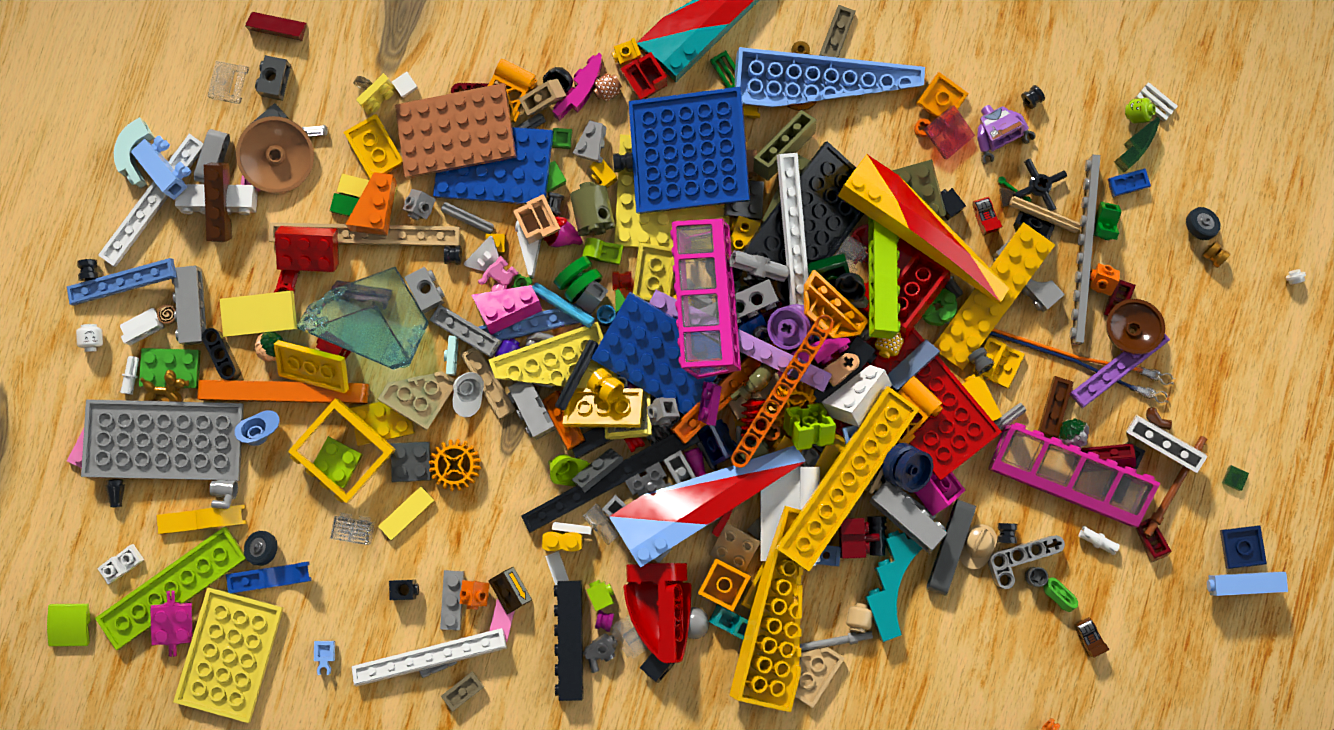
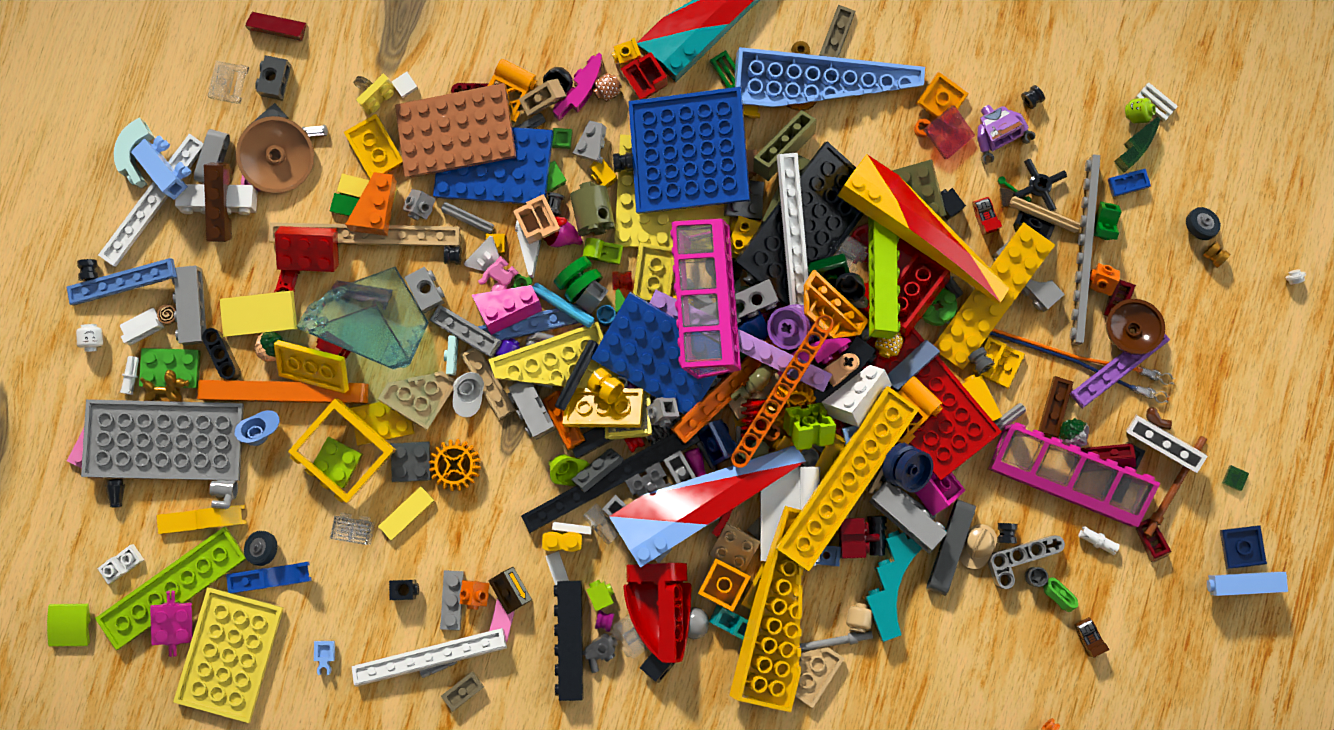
(709, 403): magenta plate -> none
(756, 333): dark grey bush -> none
(759, 266): light grey piece -> none

